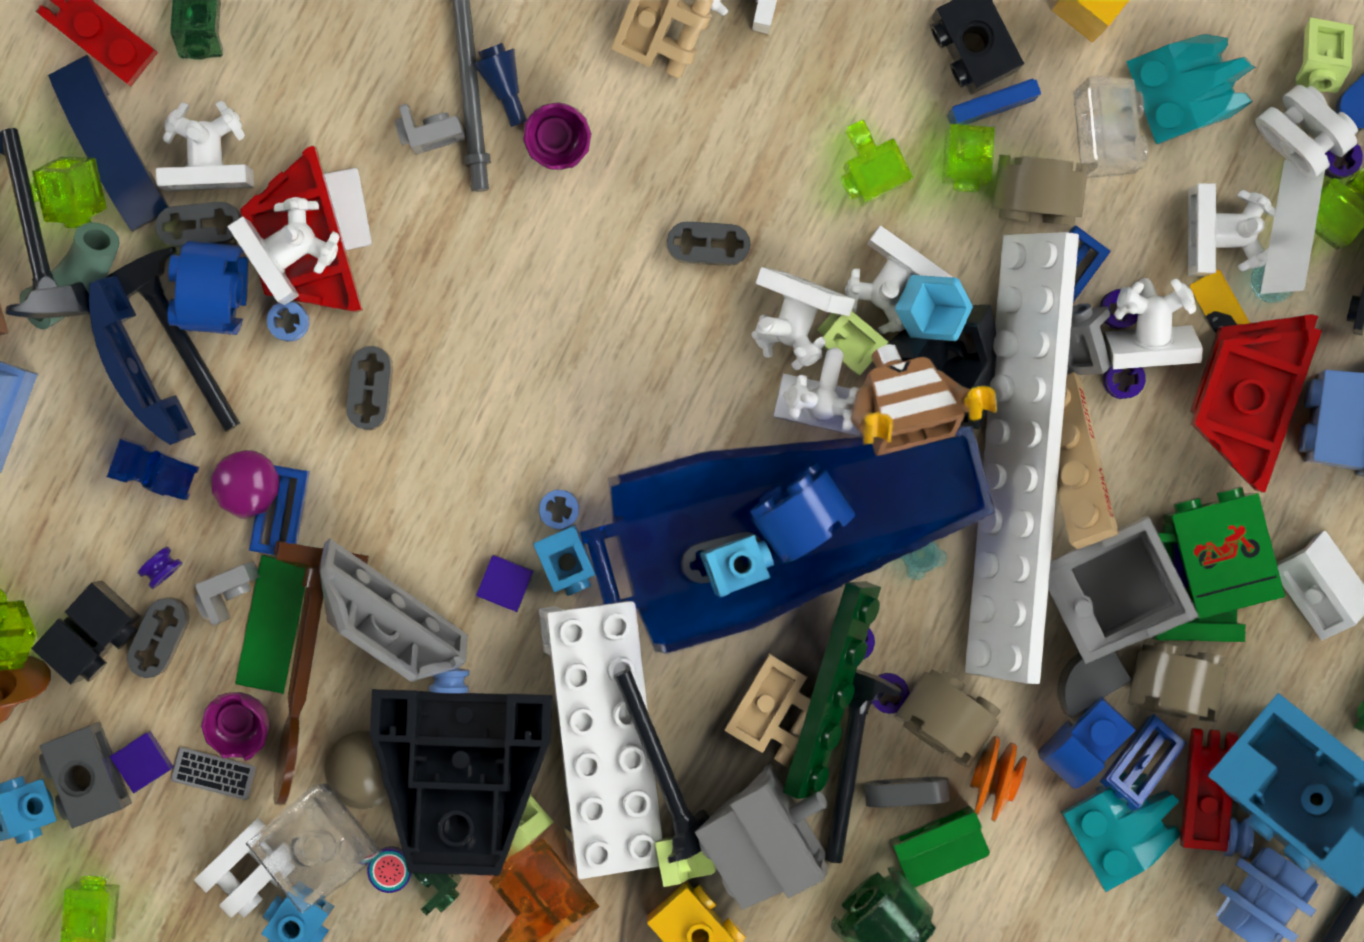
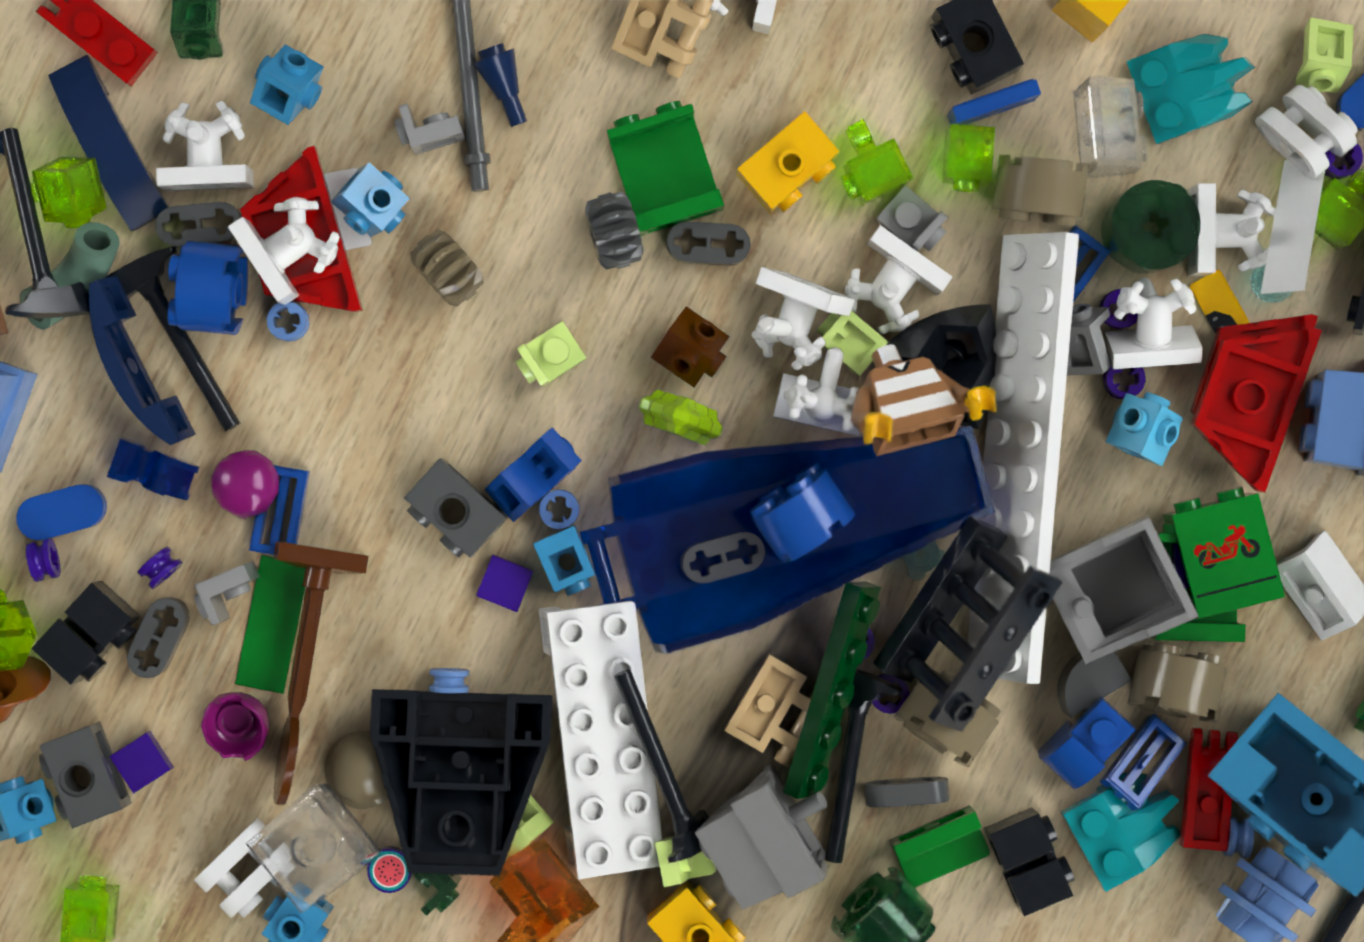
(43, 560): none -> dark purple bush
(61, 512): none -> blue tile
(213, 773): sticker -> none
(287, 84): none -> dark azure brick
(358, 387): dark grey beam -> none
(371, 201): none -> dark azure brick
(387, 618): light grey wedge -> none
(447, 267): none -> dark tan gear
(481, 514): none -> dark grey brick
(533, 474): none -> blue brick
(549, 355): none -> yellowish green bracket
(557, 136): magenta hair -> none
(614, 230): none -> dark grey gear
(664, 168): none -> green panel
(680, 417): none -> lime rock
(691, 347): none -> reddish brown brick
(720, 564): medium azure brick -> none
(788, 163): none -> yellow brick
(912, 220): none -> light grey bracket
(934, 307): medium azure panel -> none
(937, 605): none -> black fence
(997, 776): orange piece -> none
(1029, 860): none -> black piece
(1081, 474): tan plate -> none
(1145, 427): none -> medium azure brick
(1161, 204): none -> clear green brick

